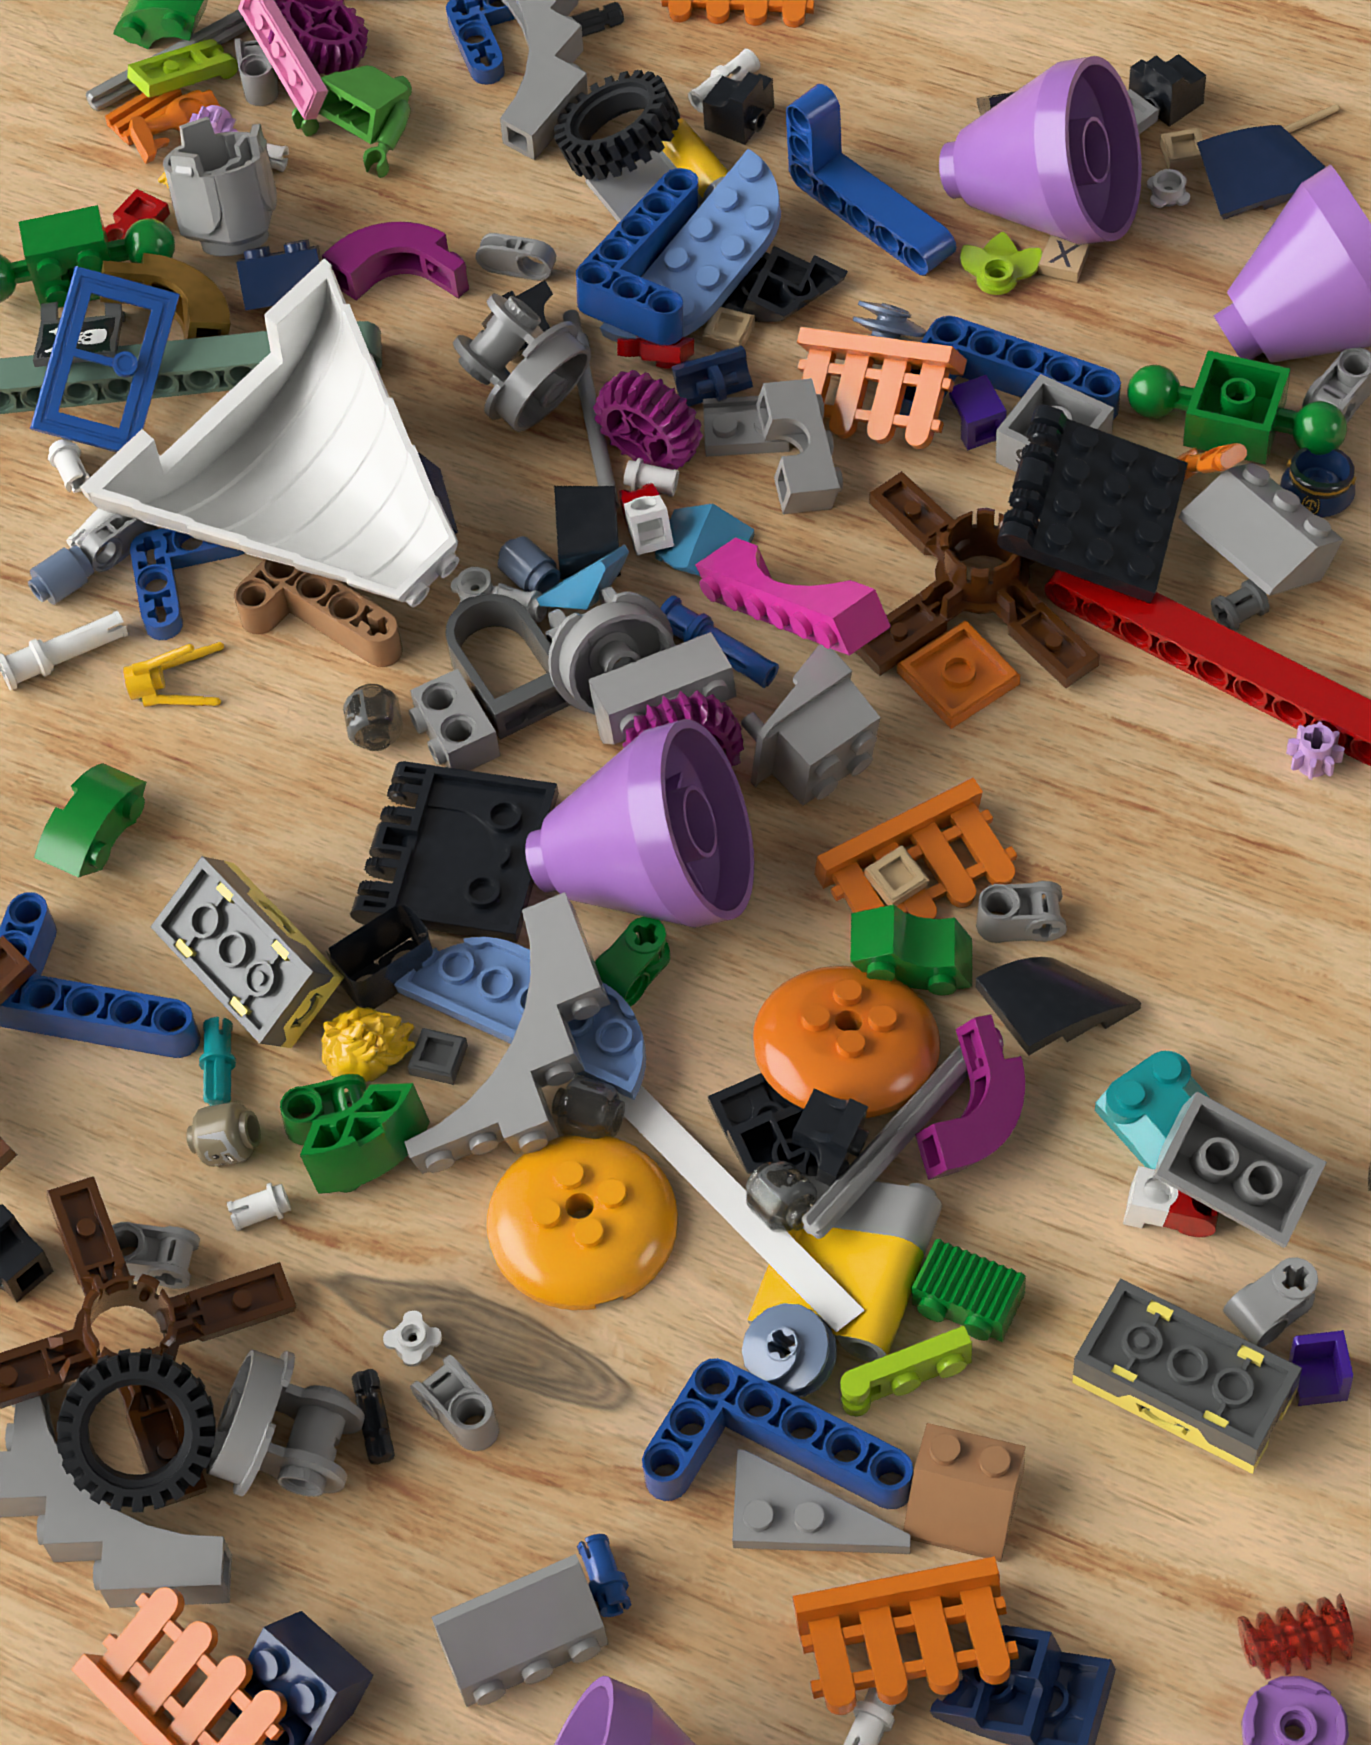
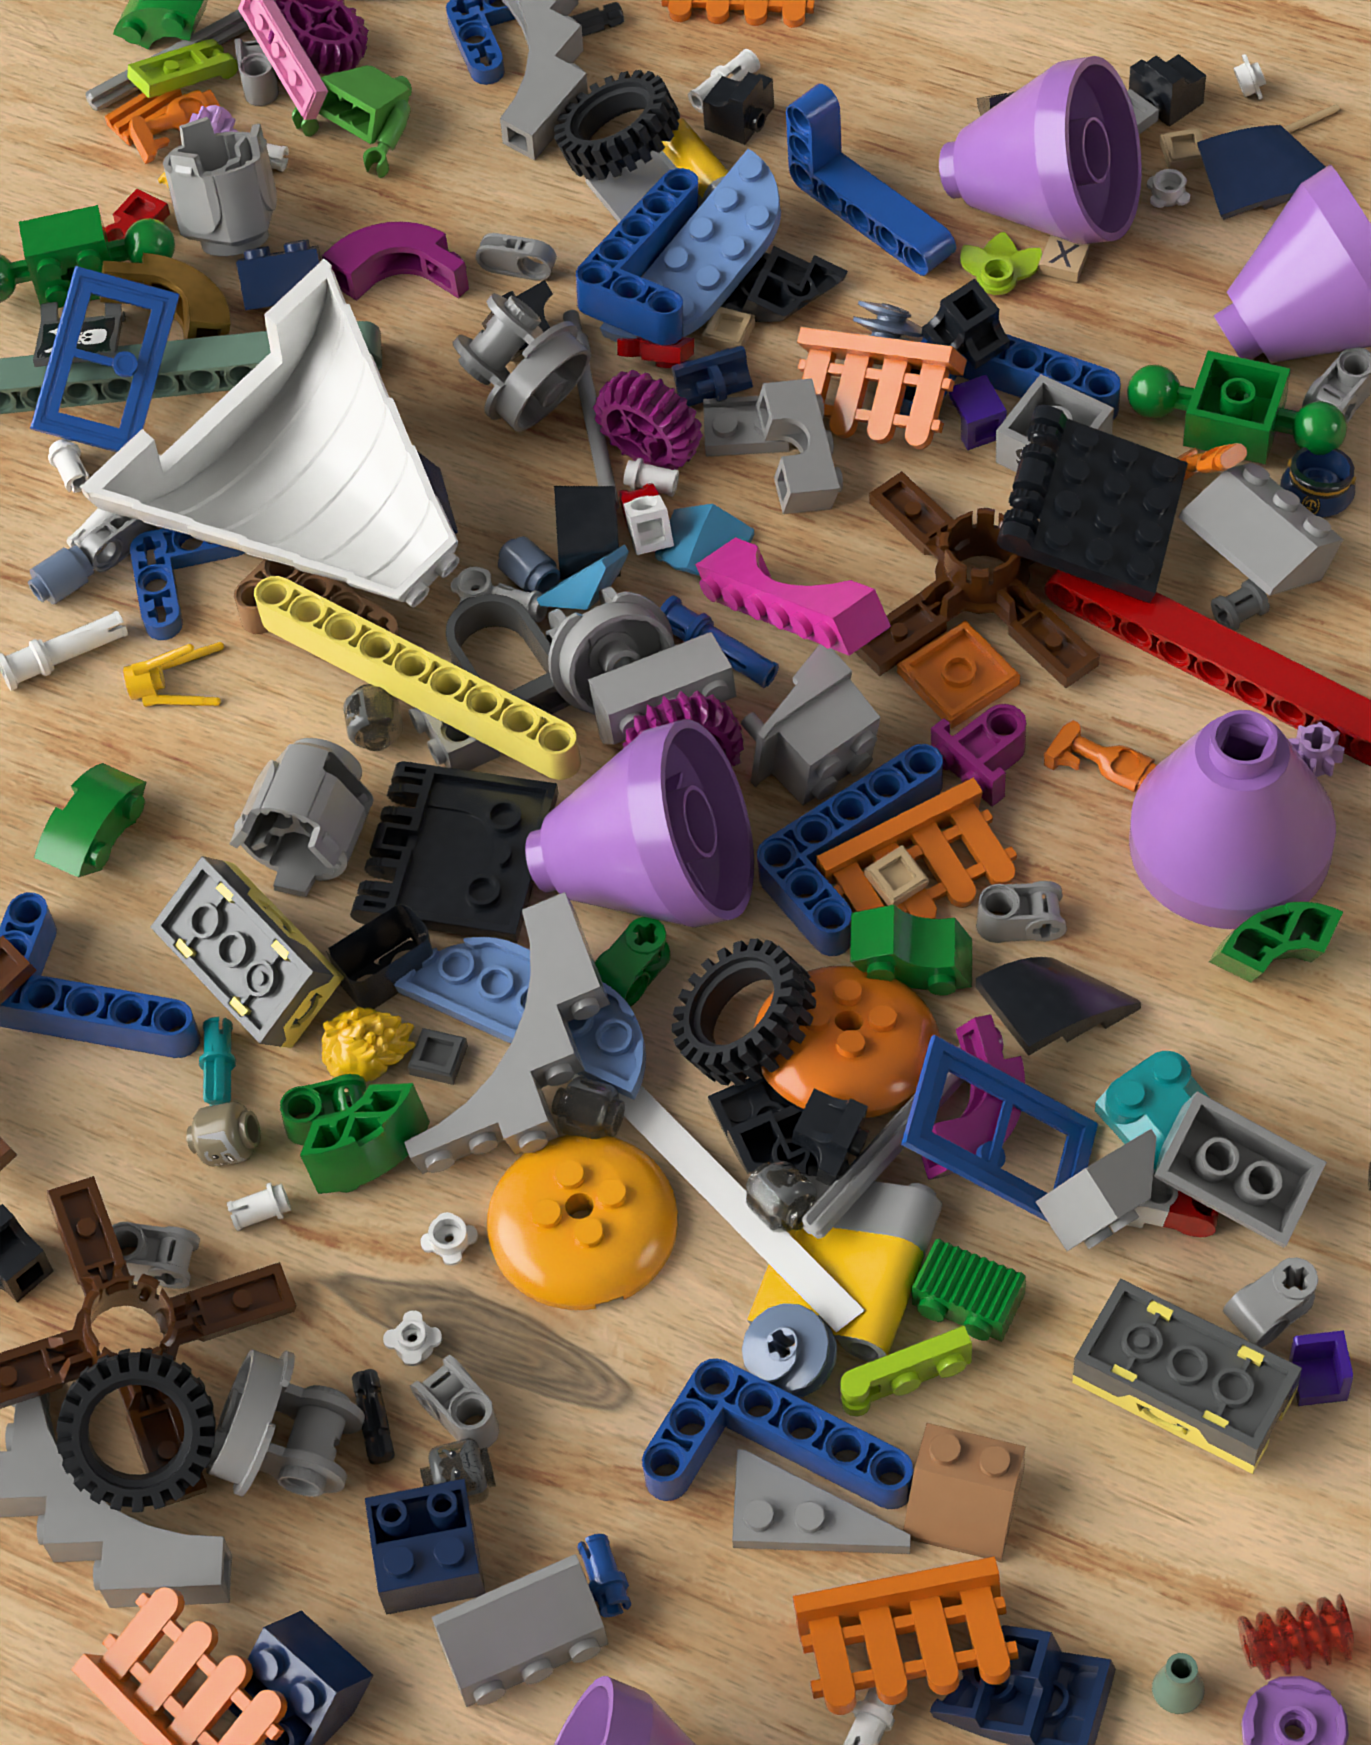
(305, 814): none -> light grey piece
(419, 678): none -> light yellow beam
(424, 1546): none -> dark blue slope
(449, 1225): none -> white plate
(461, 1461): none -> head
(773, 1032): none -> black tyre
(829, 825): none -> blue beam
(969, 324): none -> black brick
(981, 751): none -> magenta pin
(986, 1165): none -> blue door
(1102, 1194): none -> light grey slope
(1116, 763): none -> orange piece
(1178, 1685): none -> sand green cone
(1232, 824): none -> medium lavender cone
(1249, 77): none -> white plate
(1277, 933): none -> green brick

